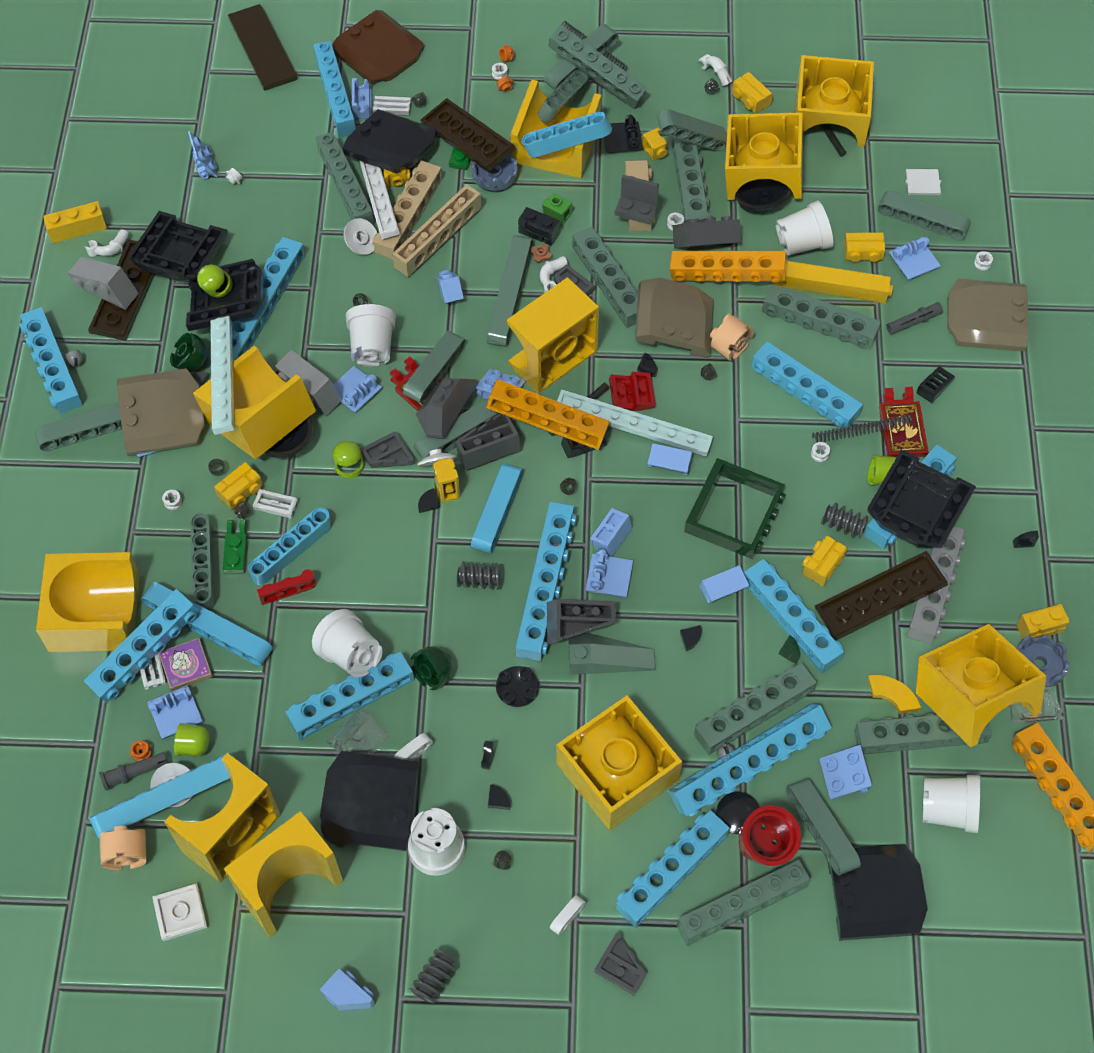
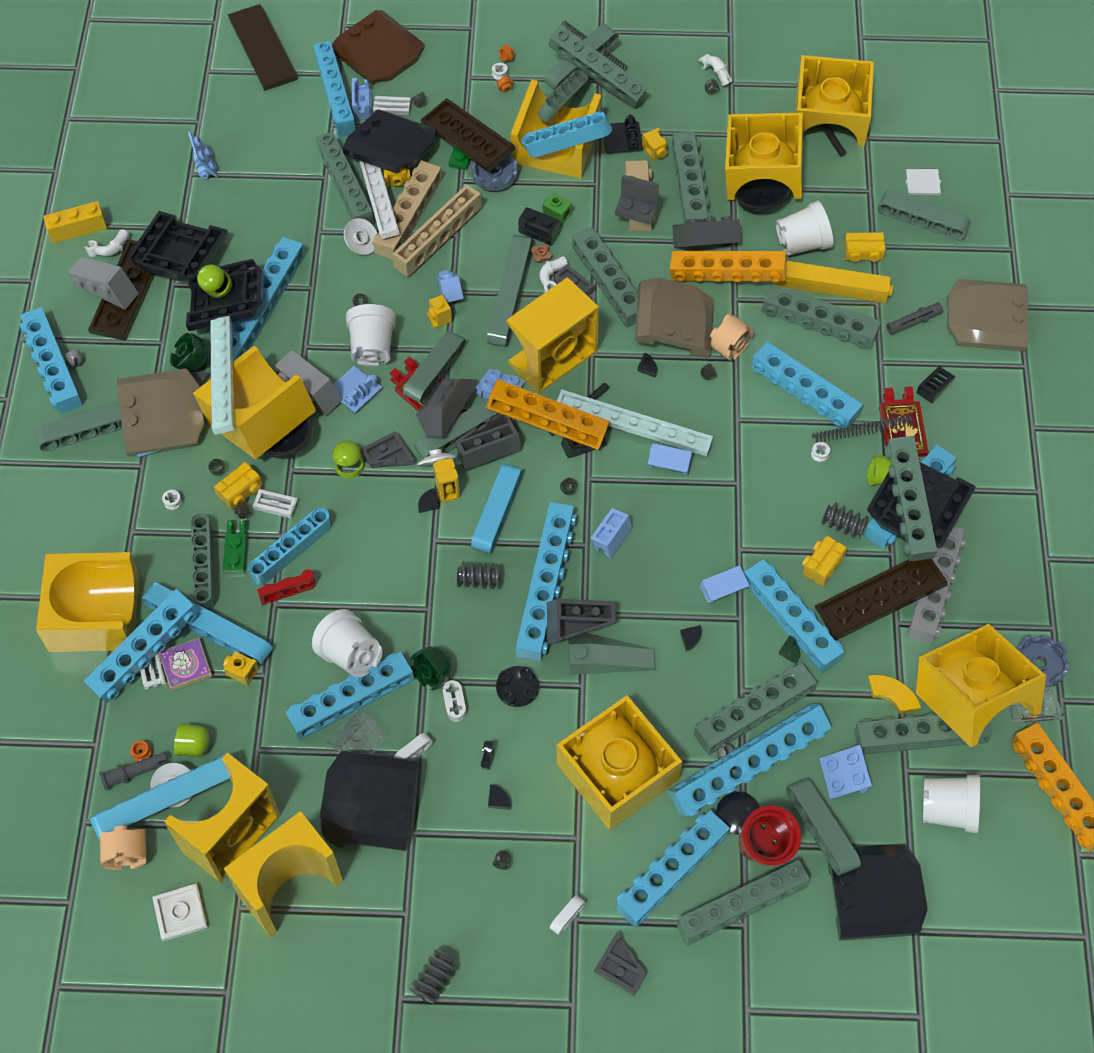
(174, 709): light blue hinge -> none
(233, 176): white plate -> none
(242, 673): none -> yellow brick
(345, 993): light blue slope -> none
(424, 852): white piece -> none
(439, 312): none -> yellow brick
(449, 701): none -> white beam
(609, 575): light blue hinge -> none
(632, 391): red slope -> none
(675, 216): white bush -> none
(692, 130): sand green beam -> none
(747, 478): dark green window -> none
(752, 93): yellow brick -> none
(906, 448): none -> sand green brick
(914, 258): light blue hinge -> none
(983, 256): white bush -> none
(1026, 539): black tile -> none
(1043, 622): yellow brick -> none

